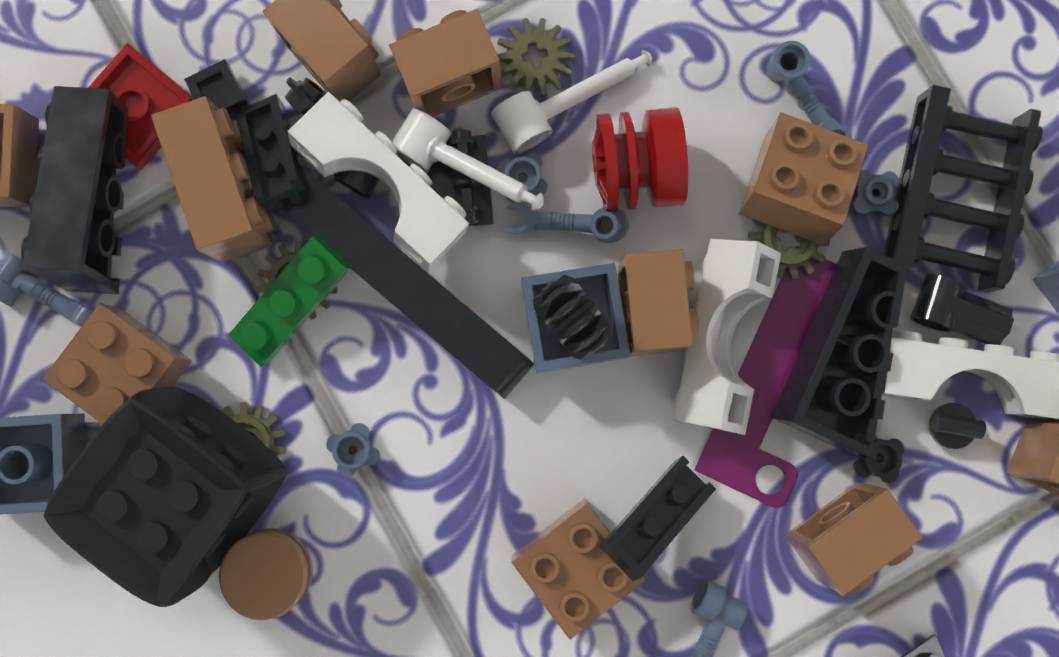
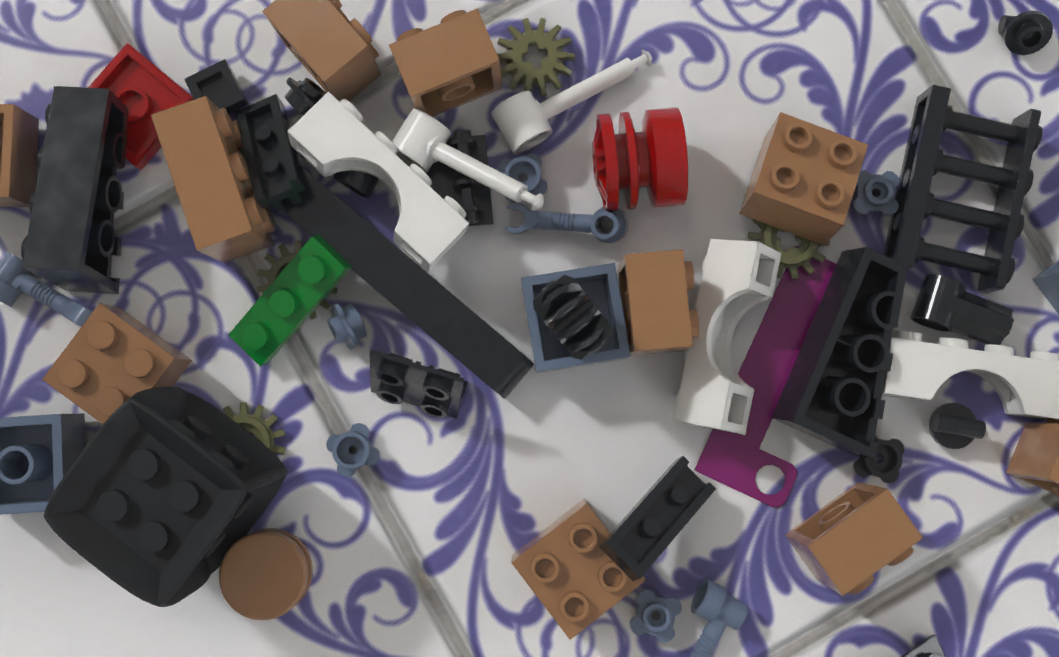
(346, 325): none -> sand blue plate
(401, 380): none -> black hinge
(649, 603): none -> sand blue plate
(797, 59): sand blue brick -> none
(1026, 32): none -> black plate

